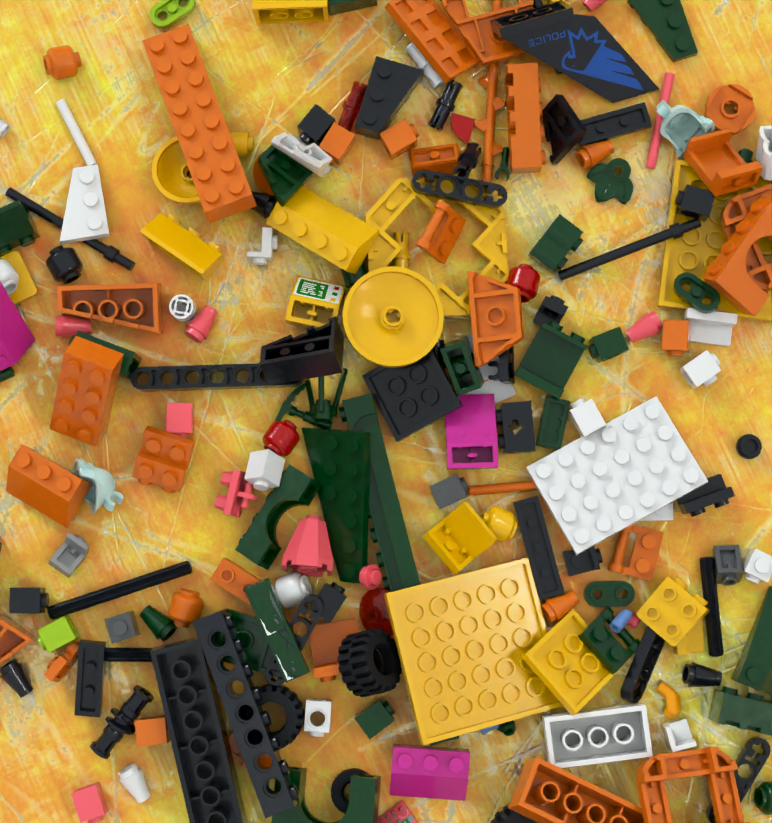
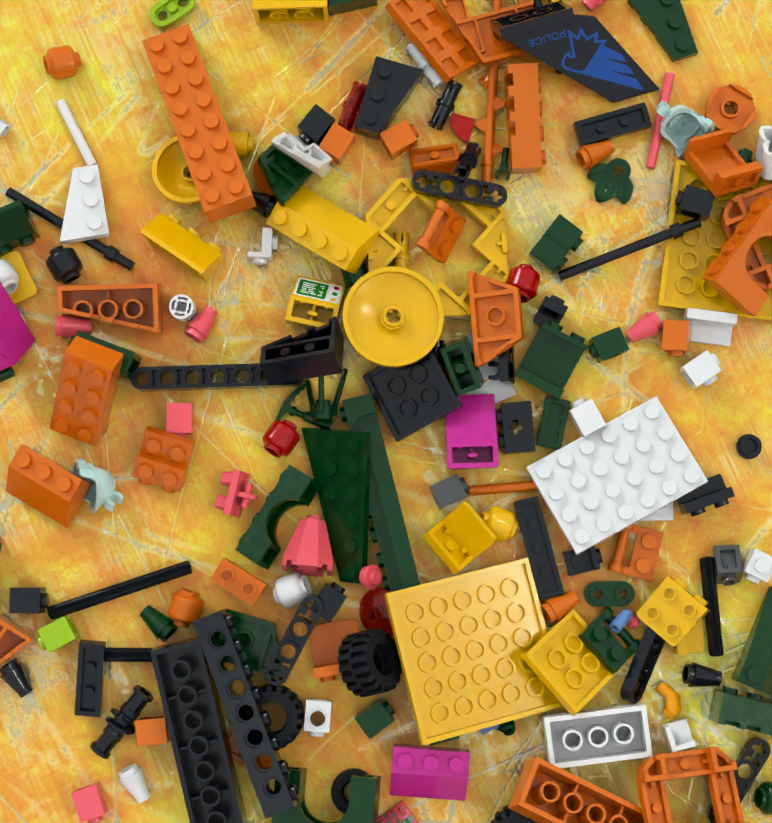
(61, 665): orange plate -> none
(69, 555): light grey bracket -> none
(122, 627): dark grey brick -> none
(264, 469): white brick -> none
(277, 630): dark green tile -> none
(562, 127): black wing -> none
(698, 291): dark green plate -> none

